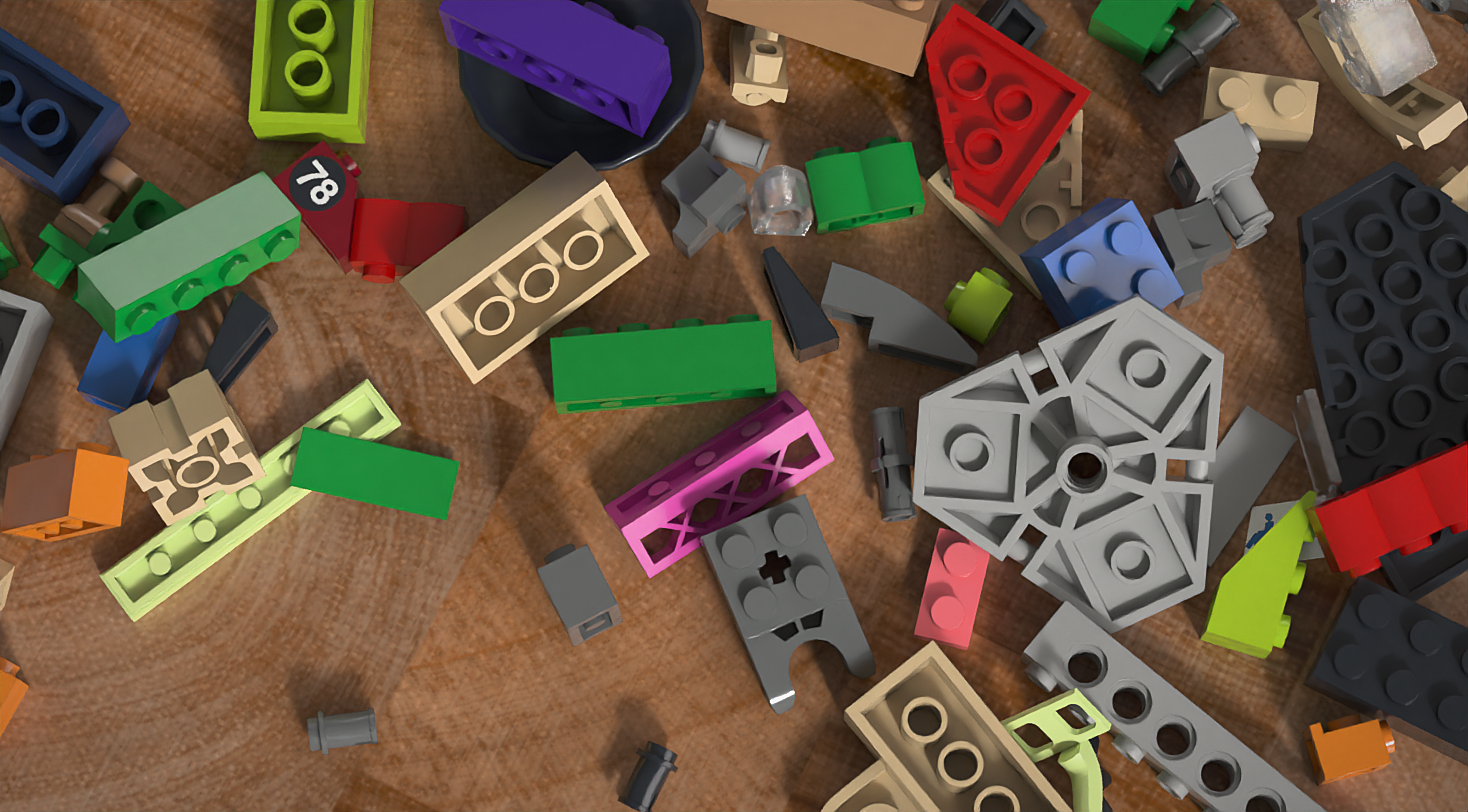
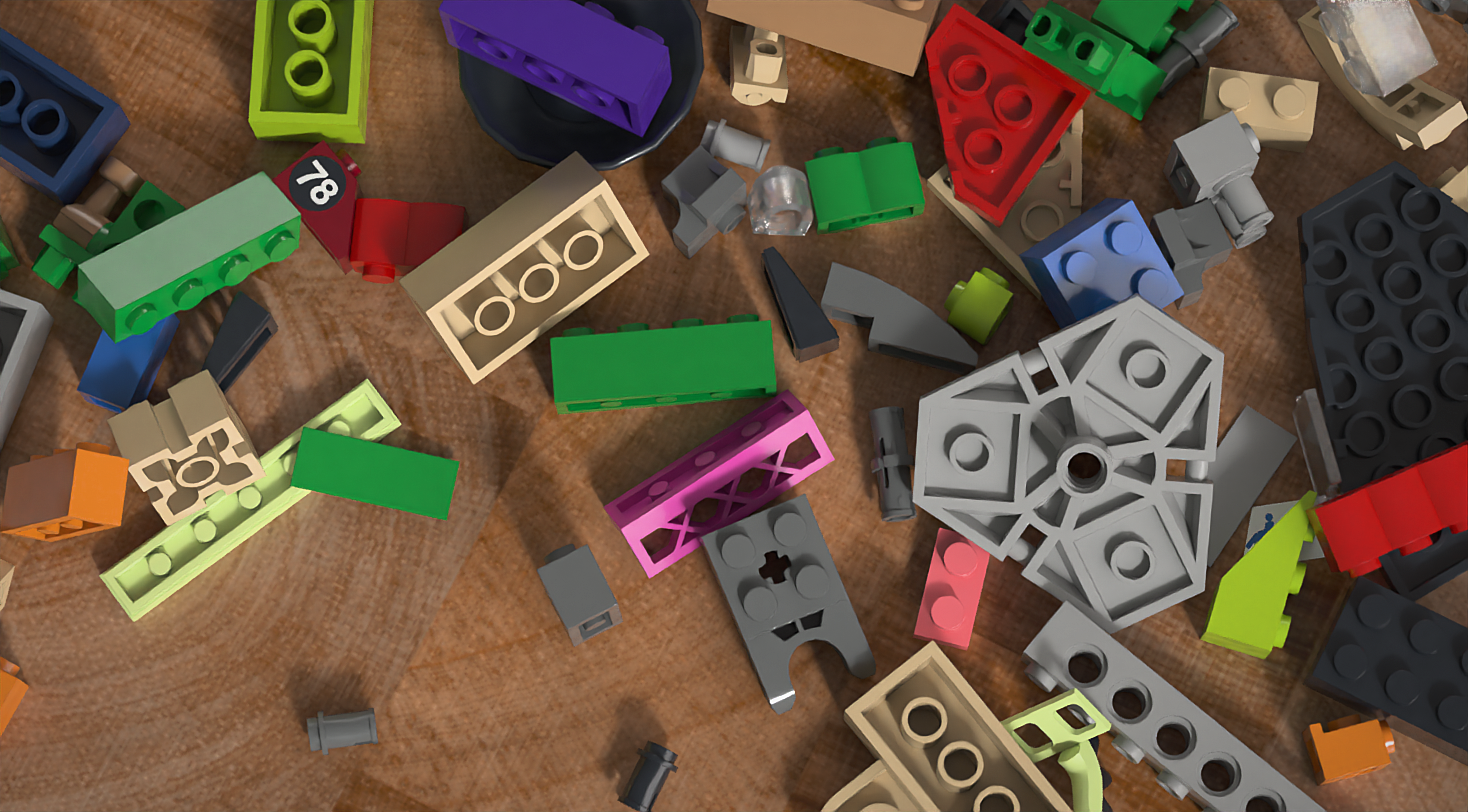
(1094, 58): none -> green hips

